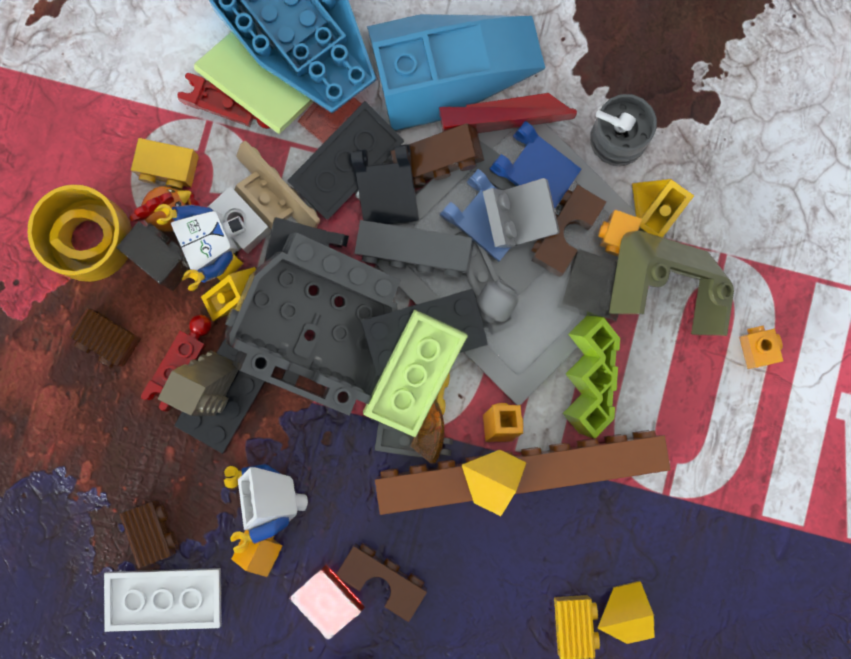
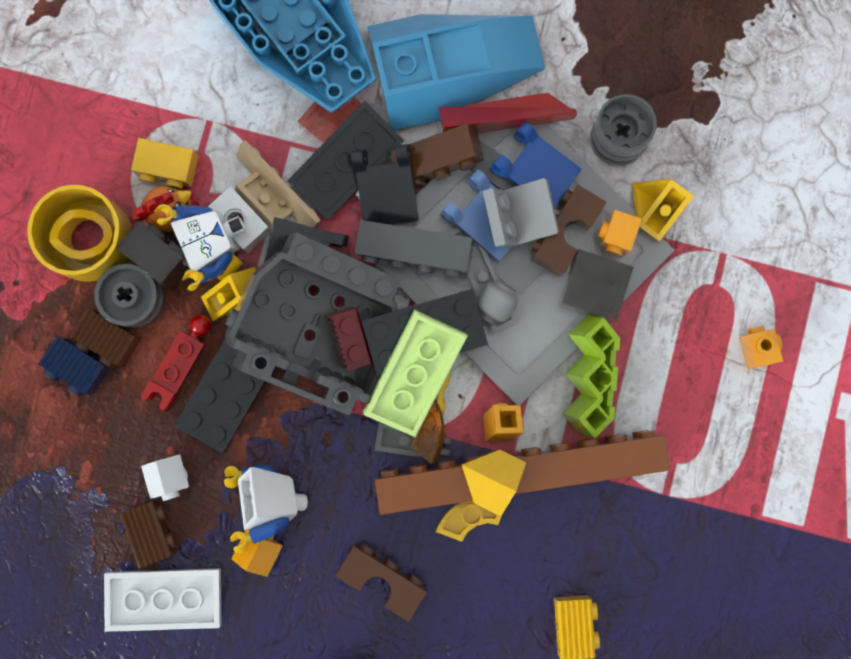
(73, 366): none -> dark blue brick
(113, 295): none -> dark grey wheel
(165, 477): none -> white brick
(200, 385): dark tan wedge -> none
(215, 101): red plate -> none
(250, 85): yellowish green tile -> none
(327, 602): clear red tile -> none
(349, 338): none -> dark red brick
(463, 518): none -> yellow tile
(621, 124): white hand -> none
(628, 614): yellow slope -> none
(647, 262): olive windscreen -> none

